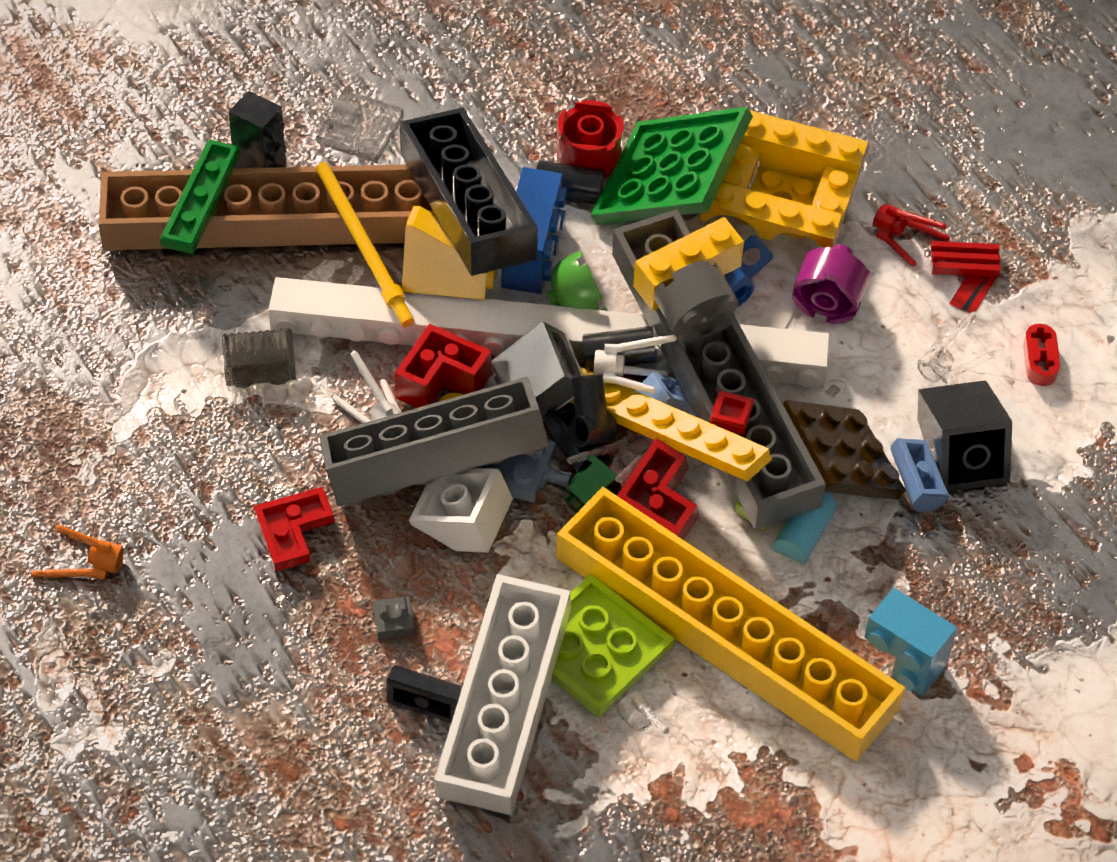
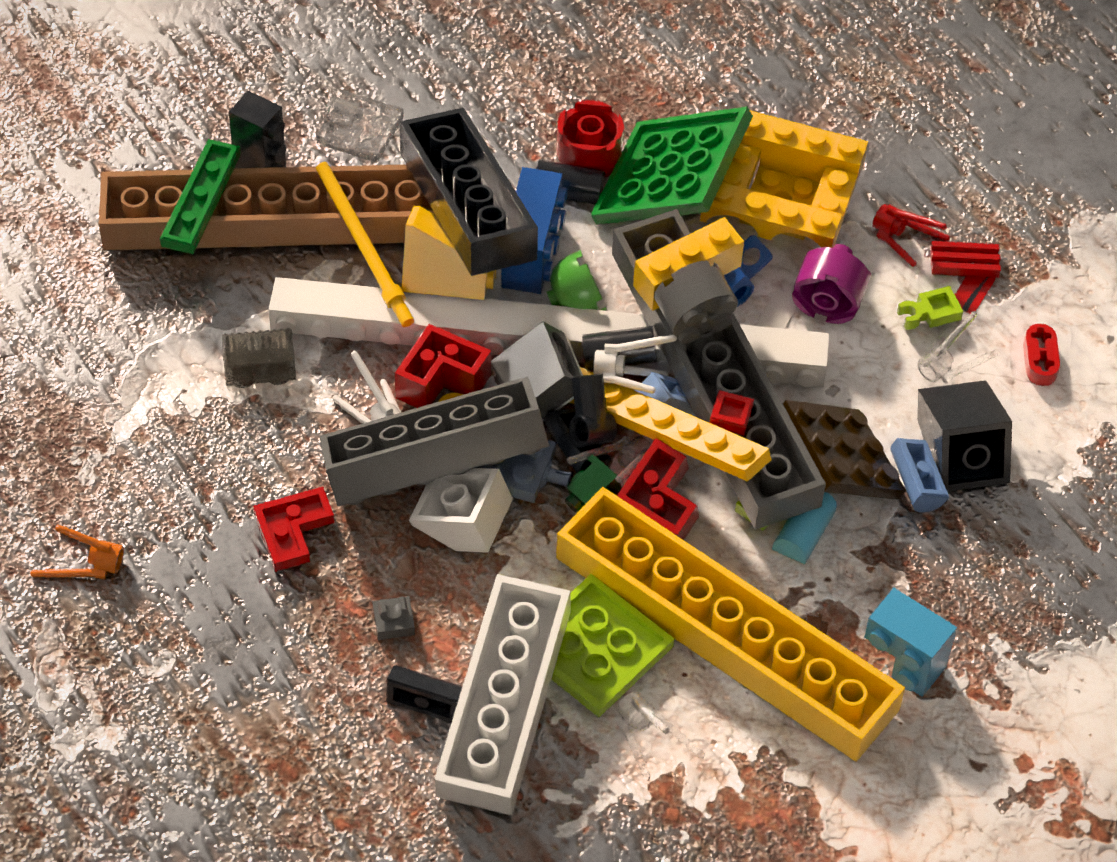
(934, 307): none -> lime plate

